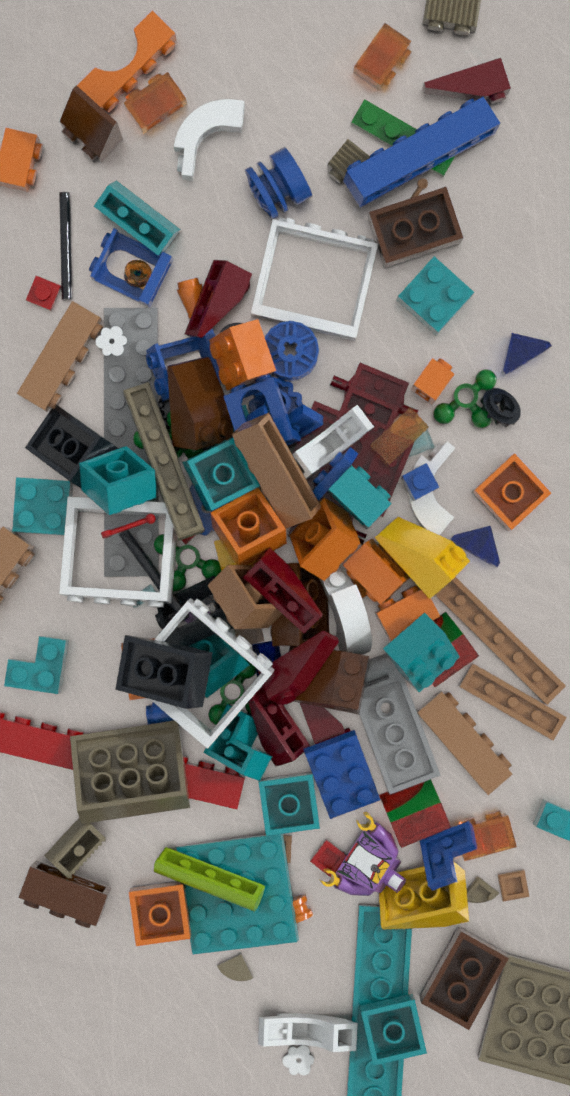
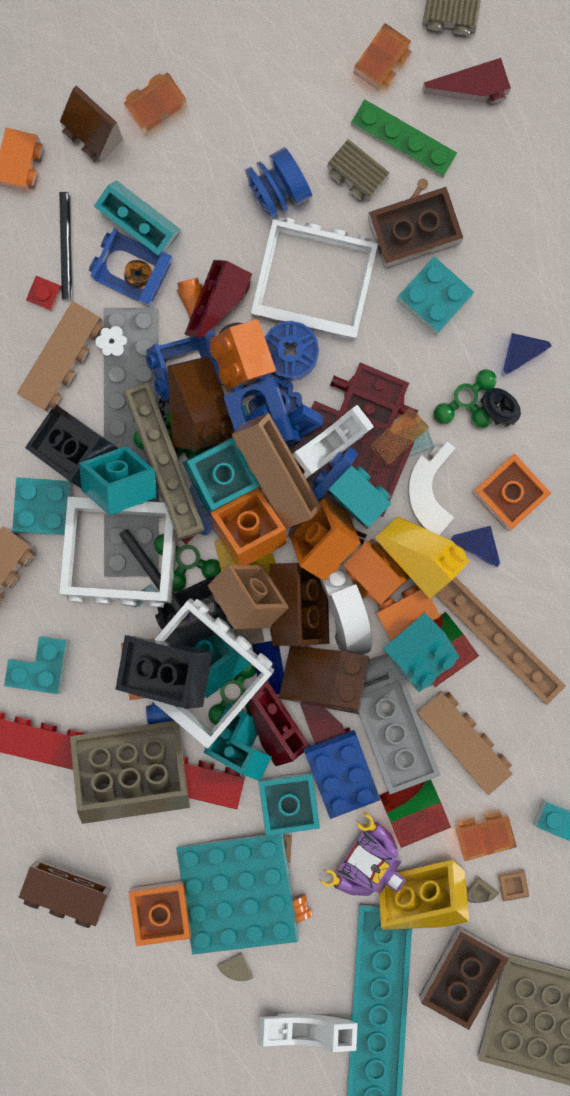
(75, 847): dark tan brick -> none
(150, 519): red hinge -> none
(153, 40): orange arch -> none
(205, 120): white arch -> none
(209, 879): lime brick -> none
(283, 589): dark red slope -> none
(298, 668): dark red slope -> none
(302, 1067): white plant -> none
(328, 857): red plate -> none
(393, 1029): teal brick -> none
(420, 482): blue brick -> none
(421, 151): blue brick -> none
(433, 380): orange brick -> none
(441, 849): blue plate -> none
(512, 701): medium nougat plate -> none

